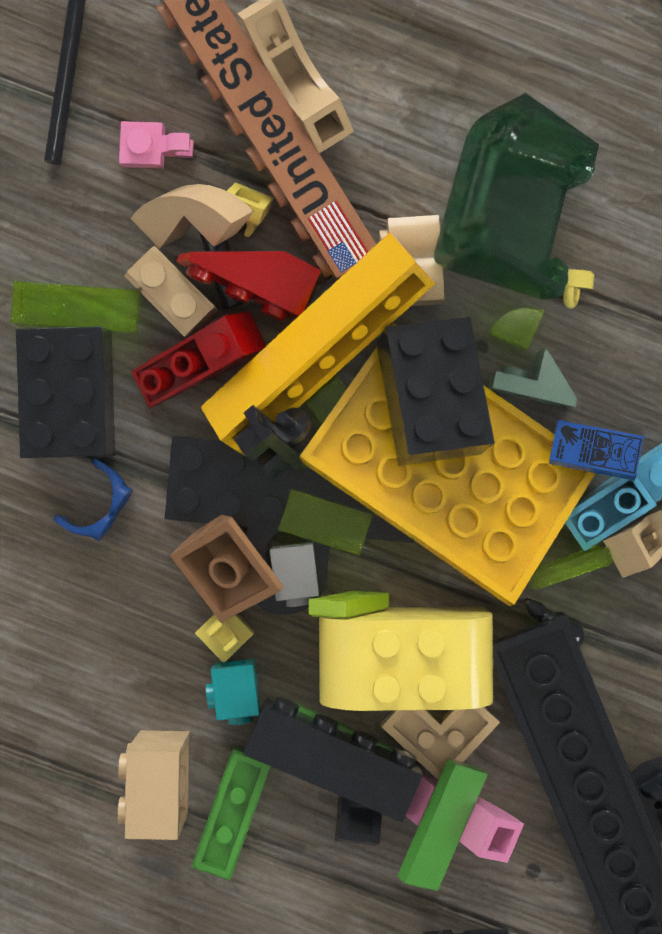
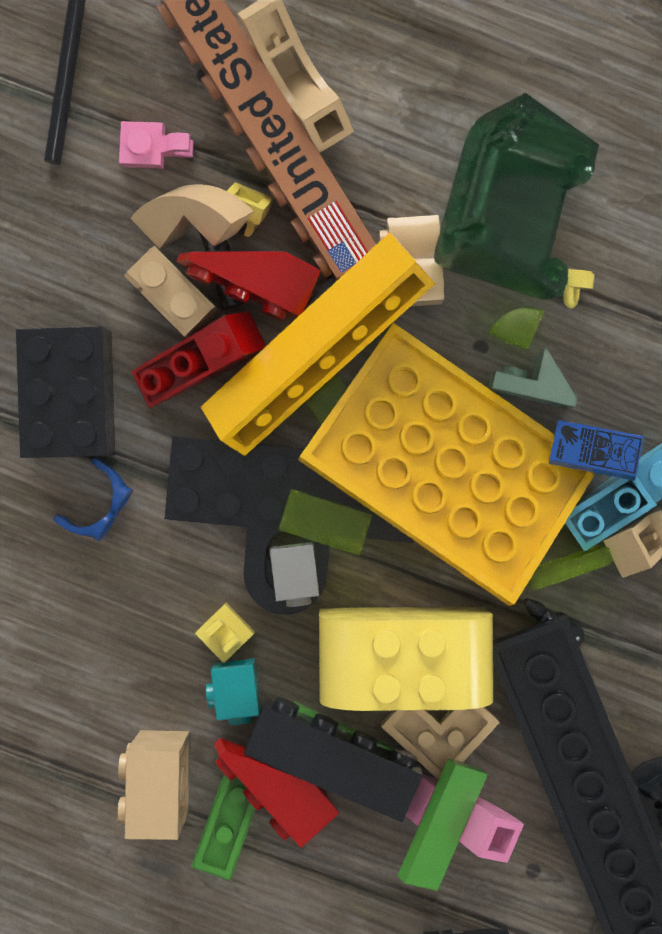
(75, 306): clear neon green tile -> none
(225, 568): medium nougat slope -> none
(274, 441): black hips -> none
(295, 804): none -> red slope
(348, 604): lime tile -> none
(357, 823): black plate -> none
(434, 391): black brick -> none

